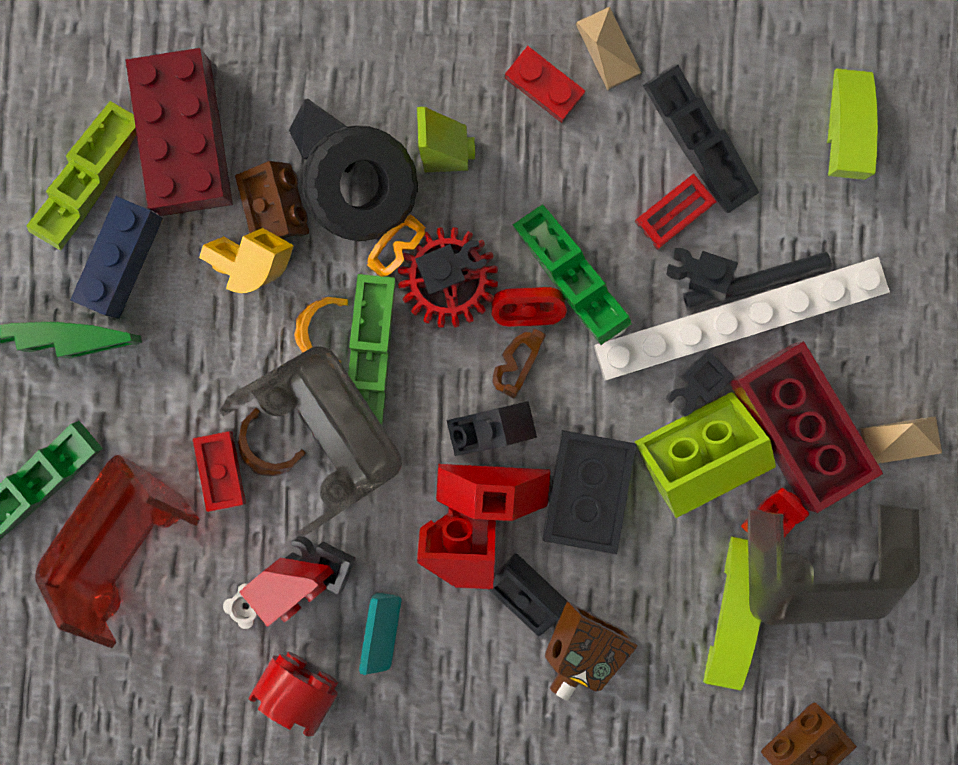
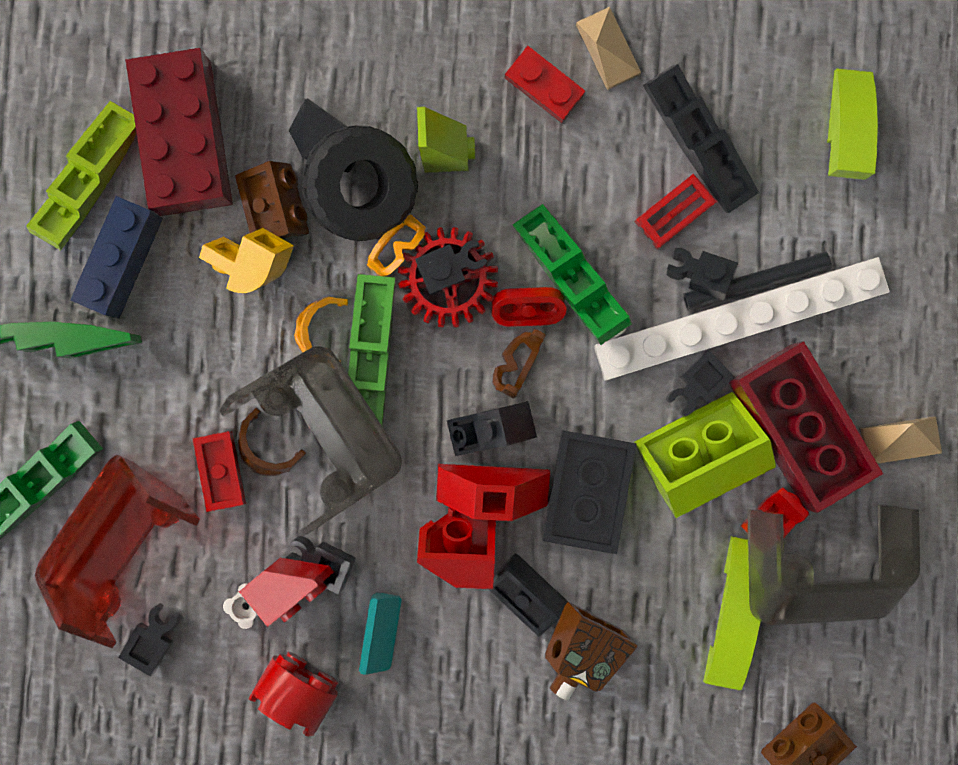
(148, 644): none -> black plate

